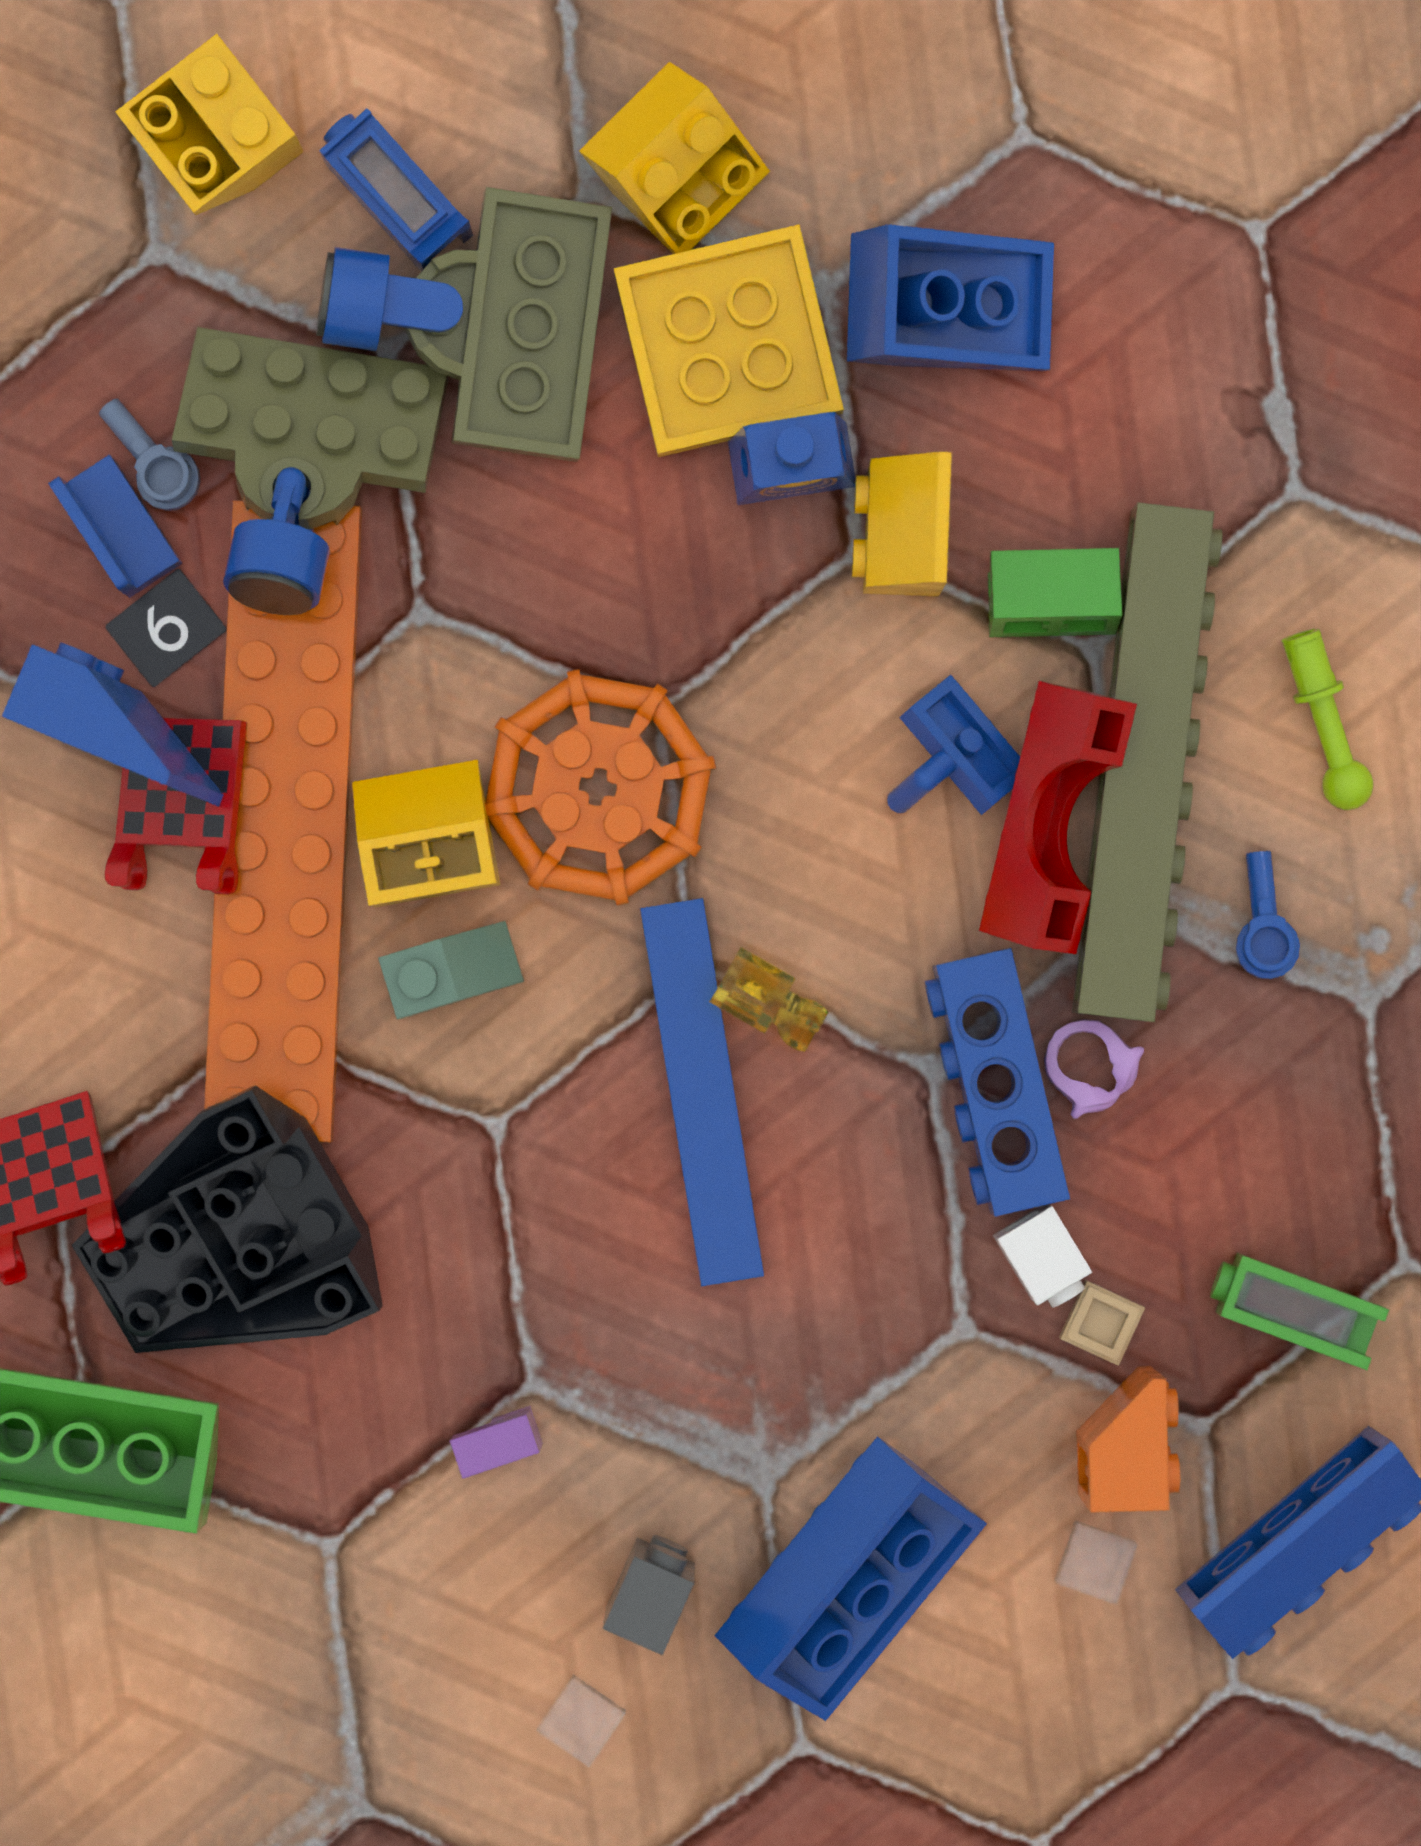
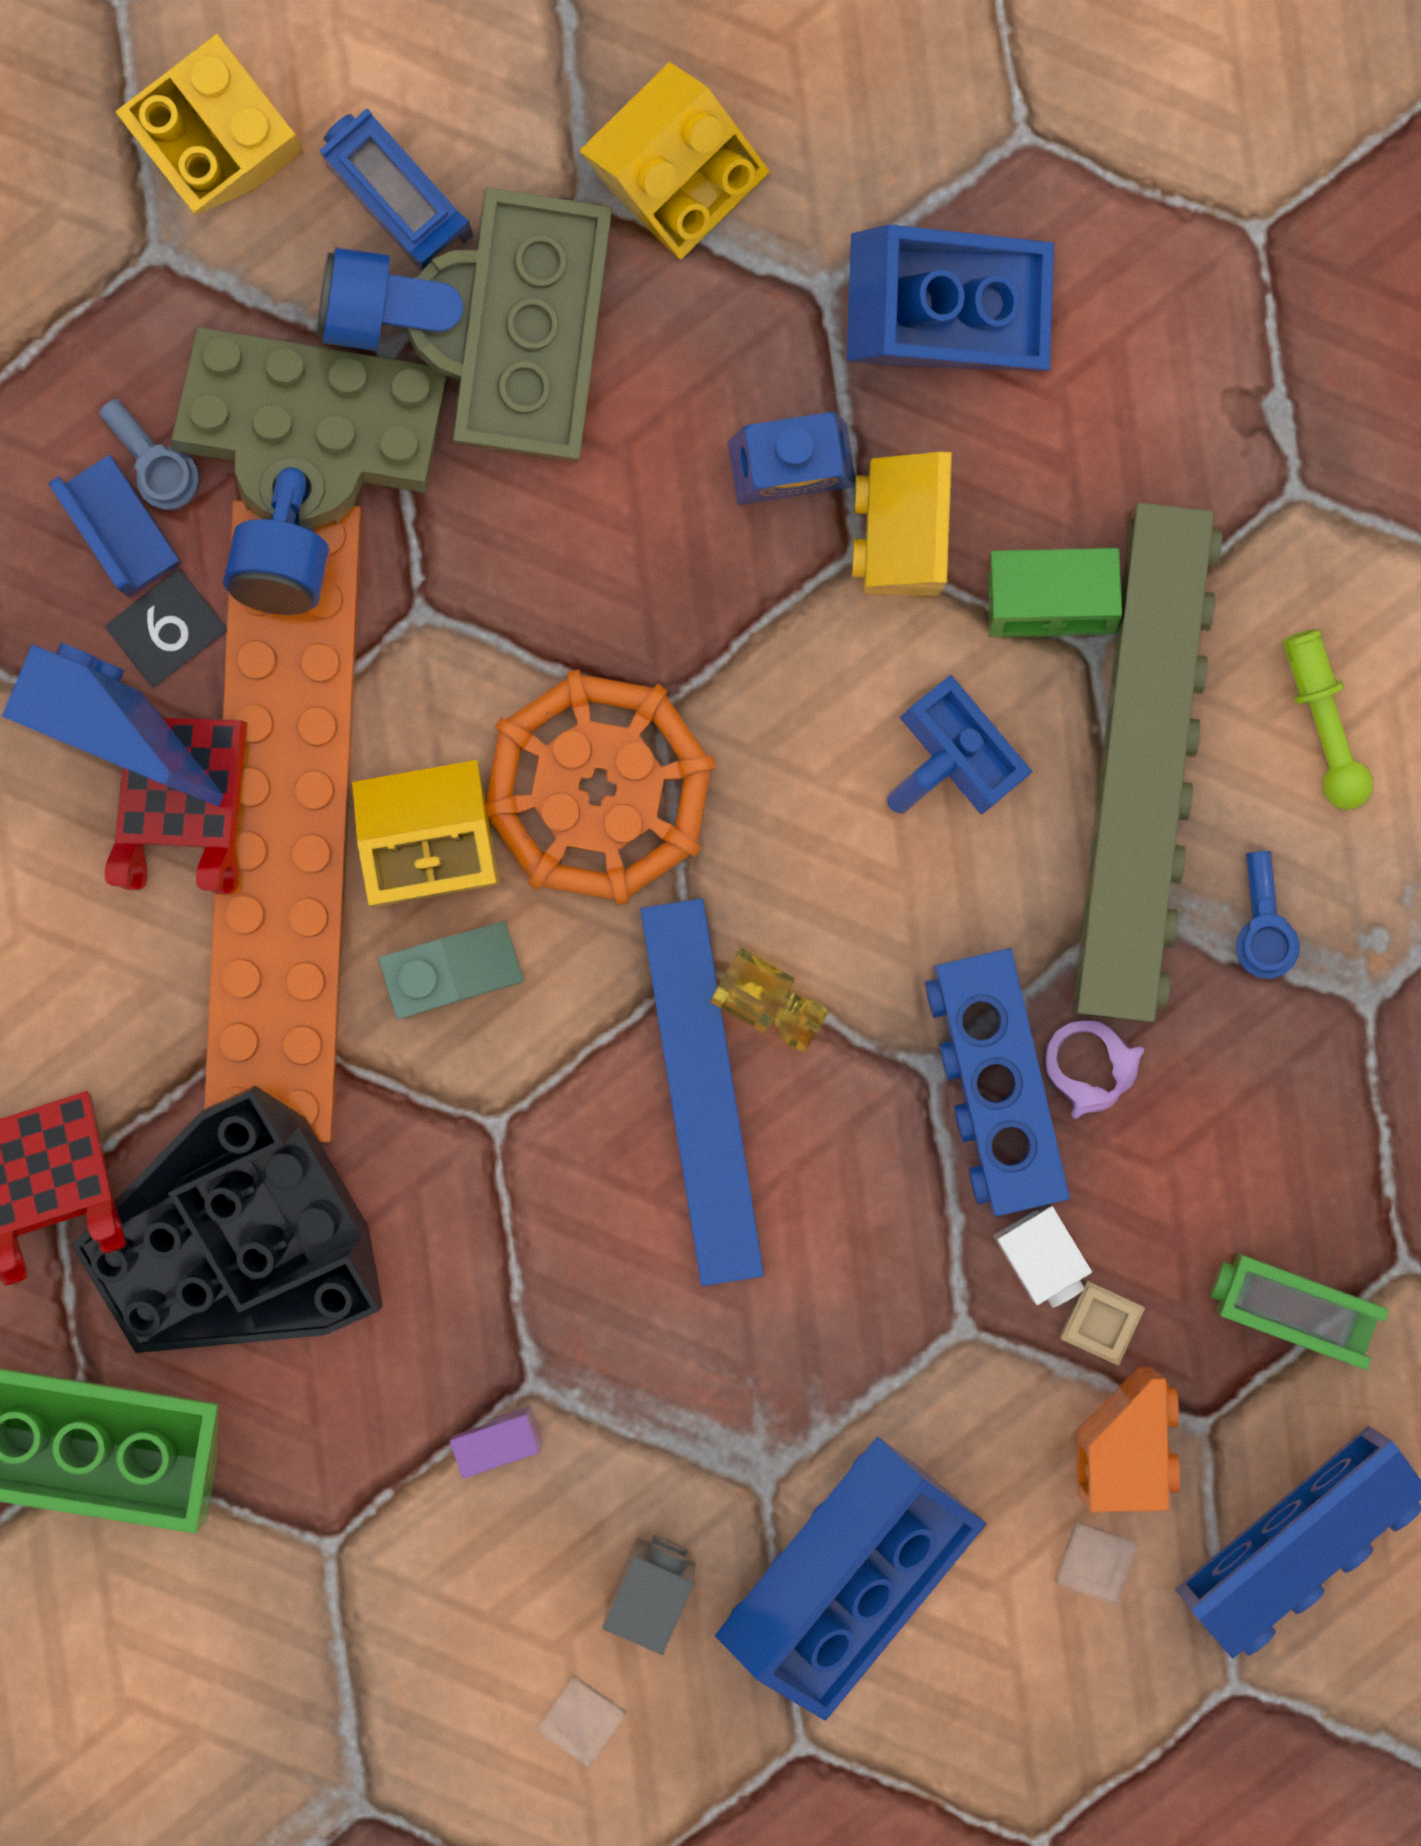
(727, 338): yellow plate -> none
(1033, 886): red arch -> none

